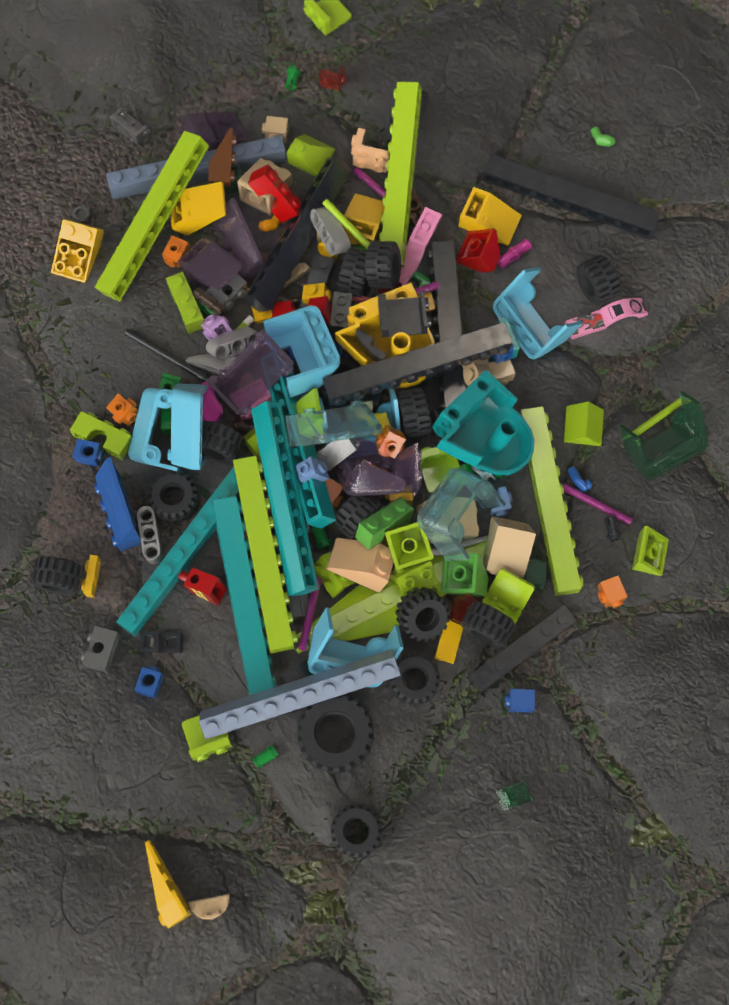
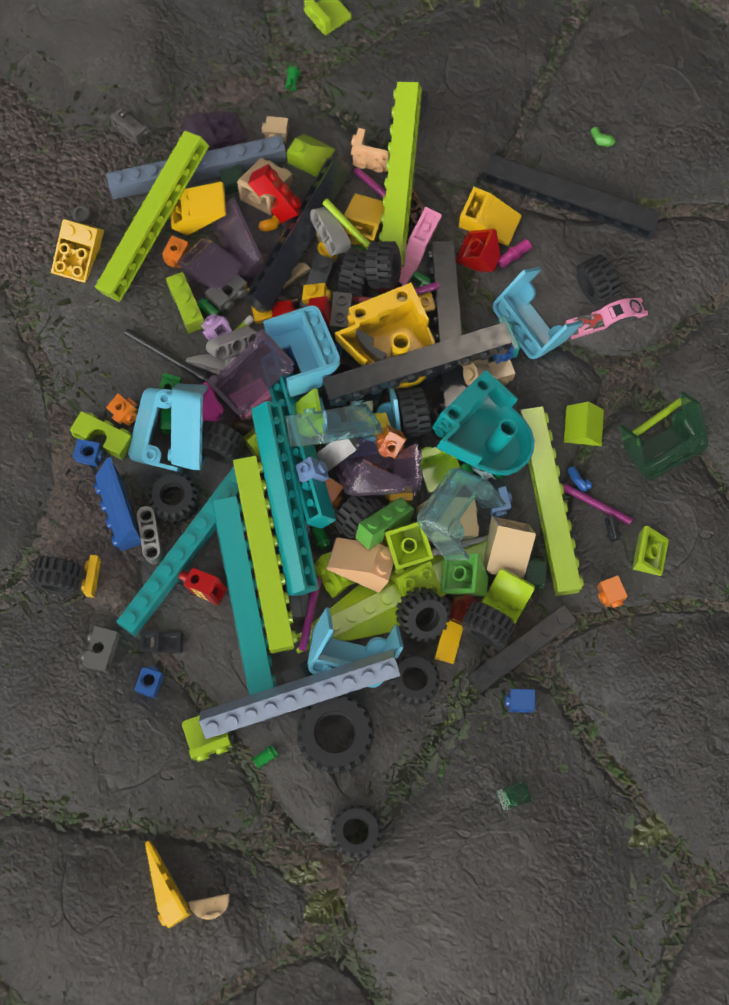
(209, 301): dark brown axle -> none
(222, 161): reddish brown slope -> none
(332, 80): clear red bracket -> none
(403, 315): black panel -> none

